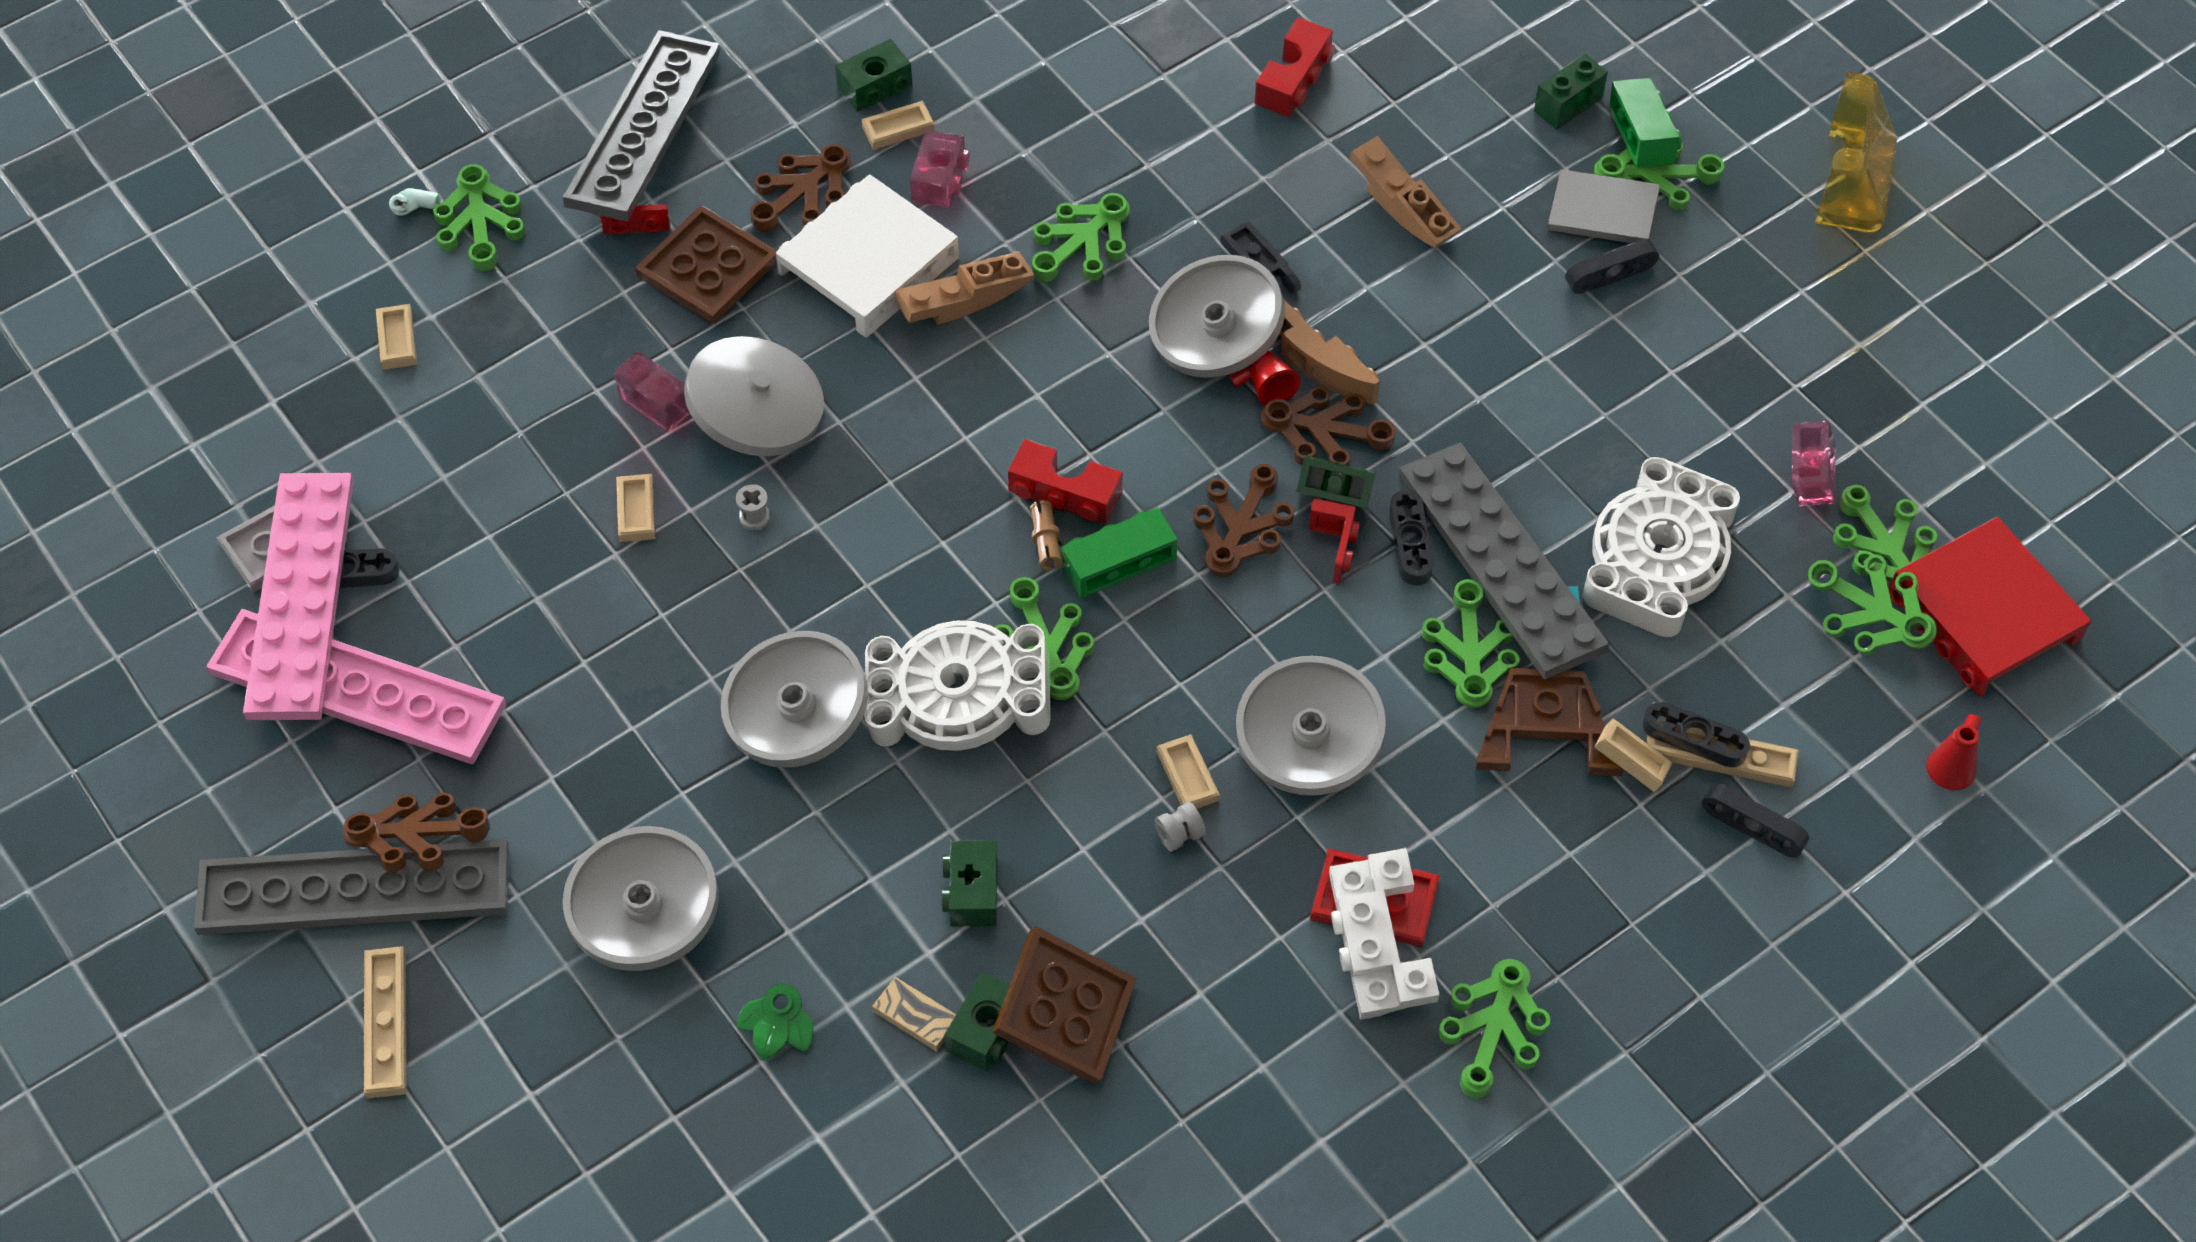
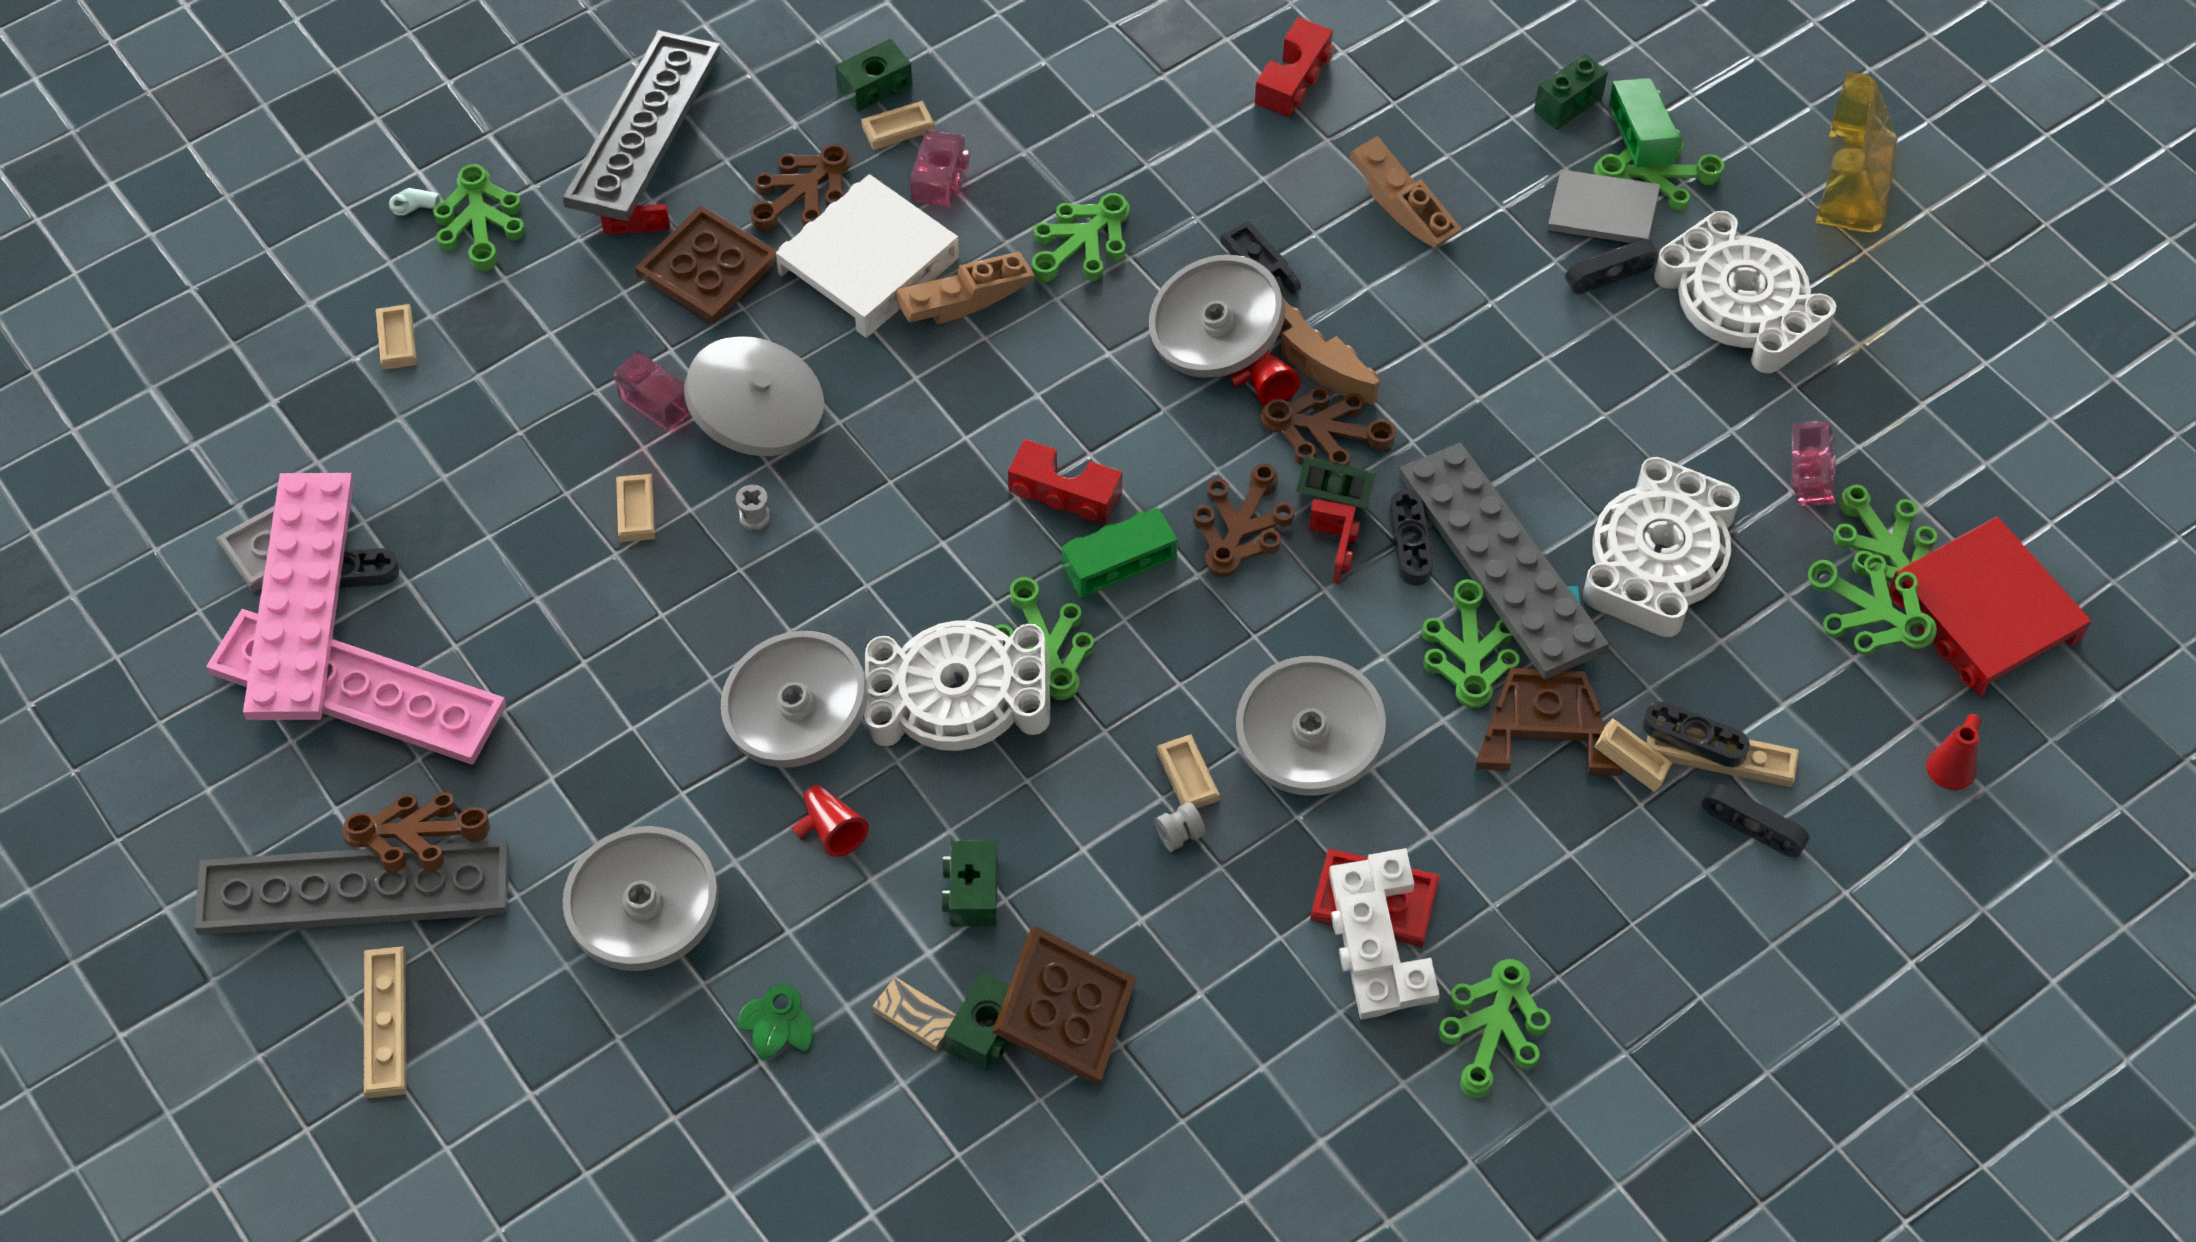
(836, 823): none -> red piece
(1046, 535): medium nougat pin -> none
(1773, 296): none -> white piece

